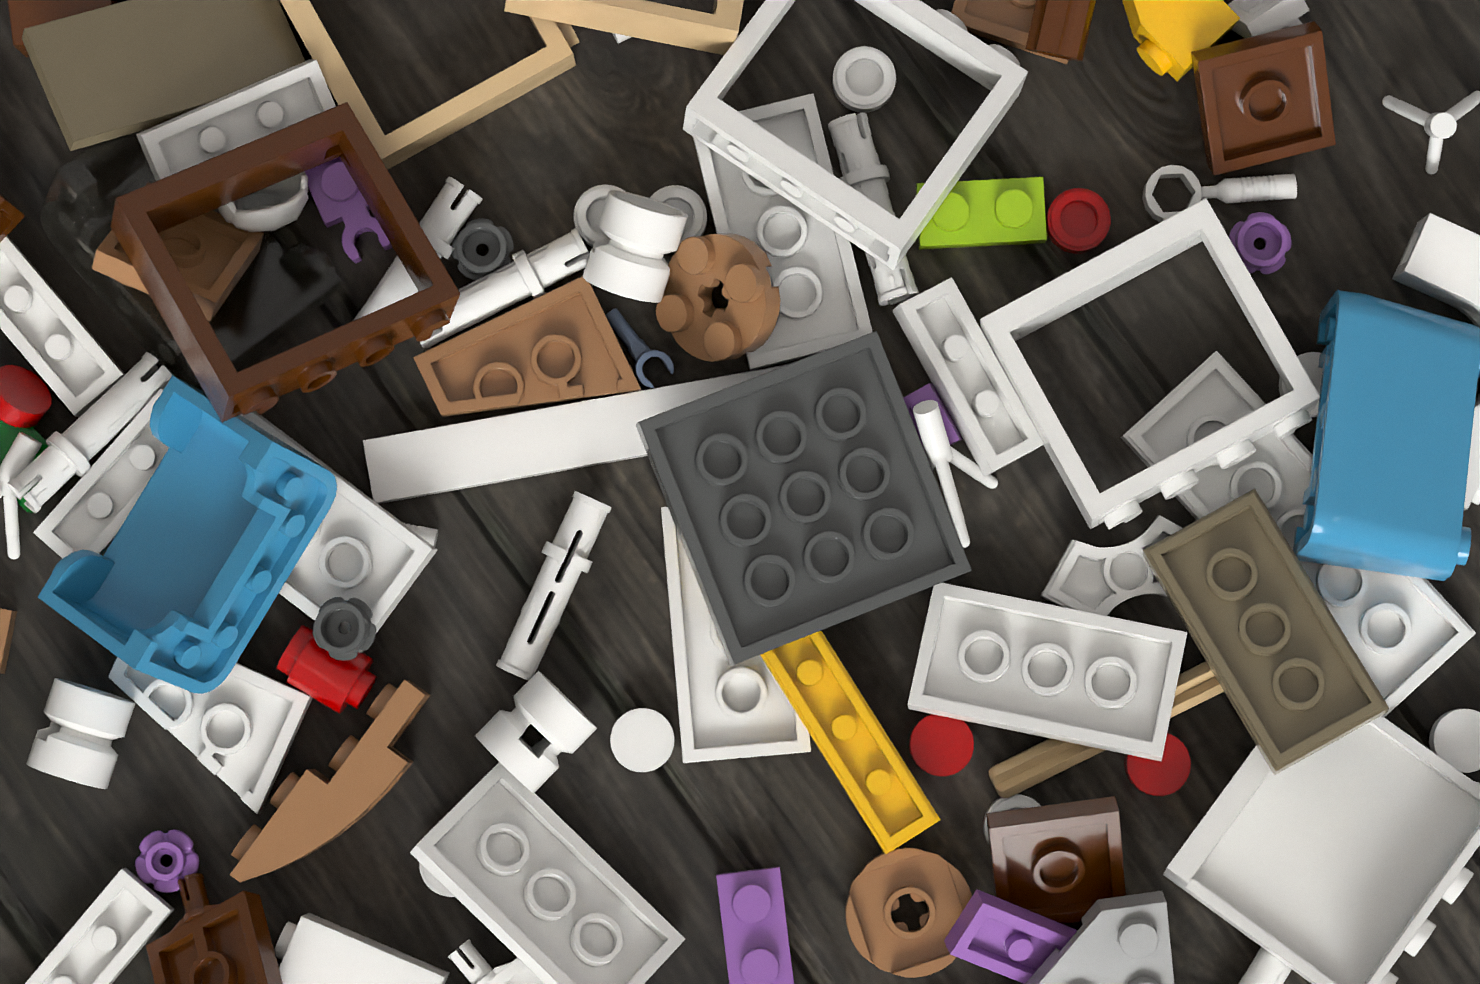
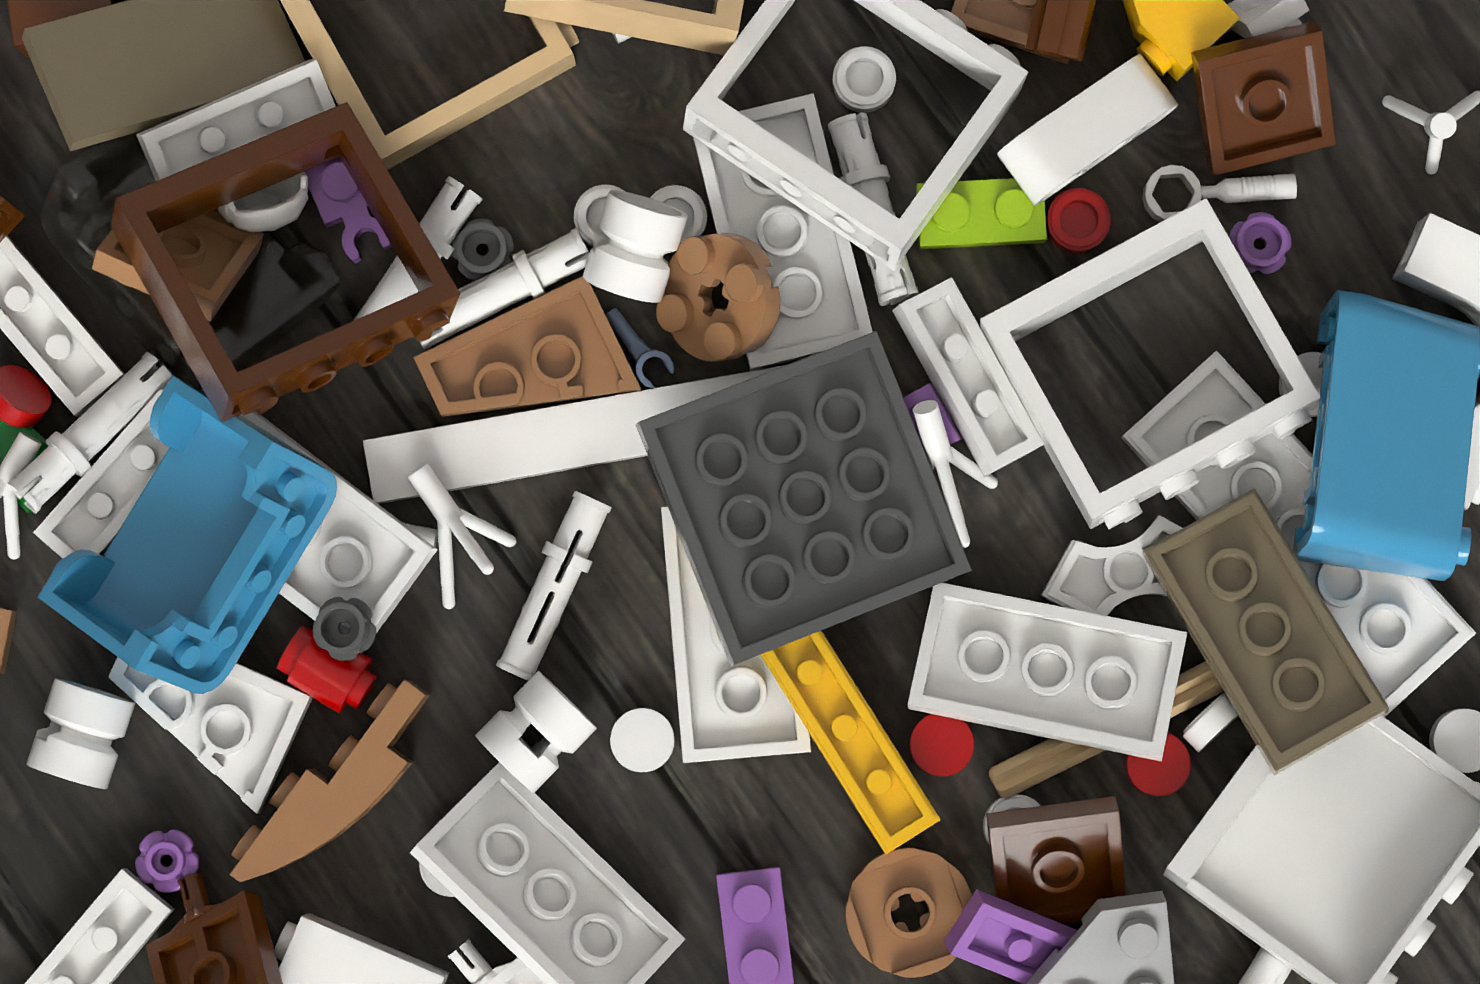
(452, 518): none -> white plant
(1087, 129): none -> white beam
(1210, 723): none -> white tile

